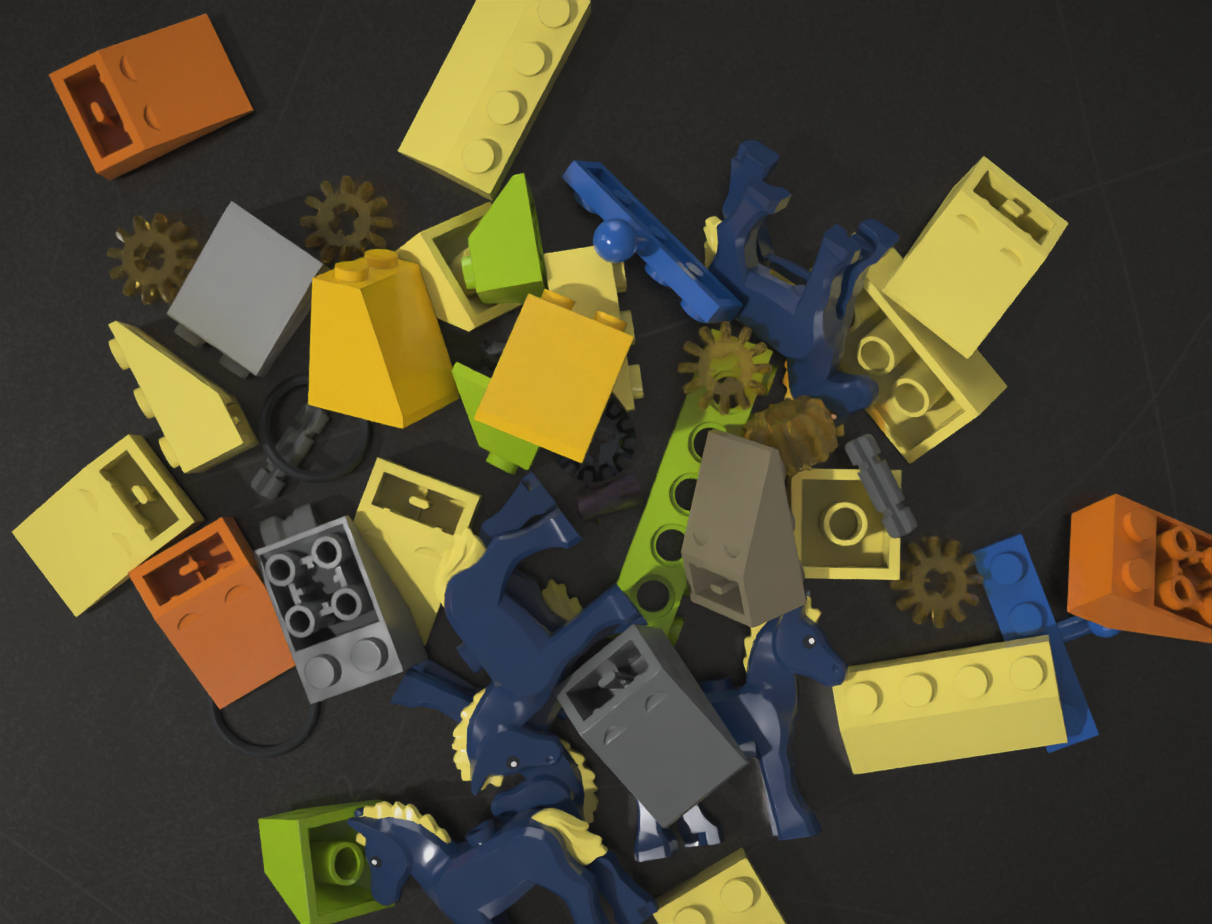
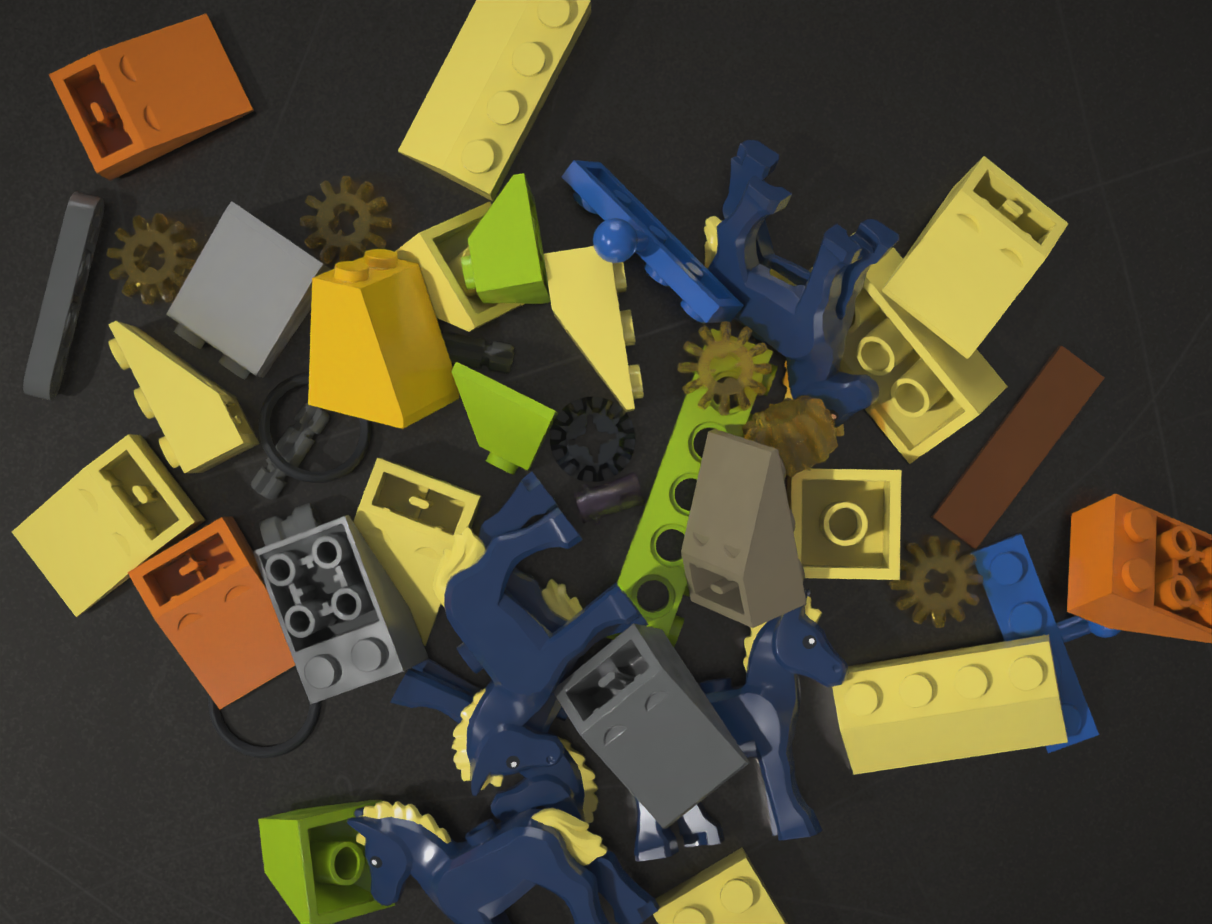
(63, 295): none -> dark grey beam
(555, 375): yellow slope -> none
(881, 486): dark grey axle -> none
(1017, 447): none -> reddish brown tile

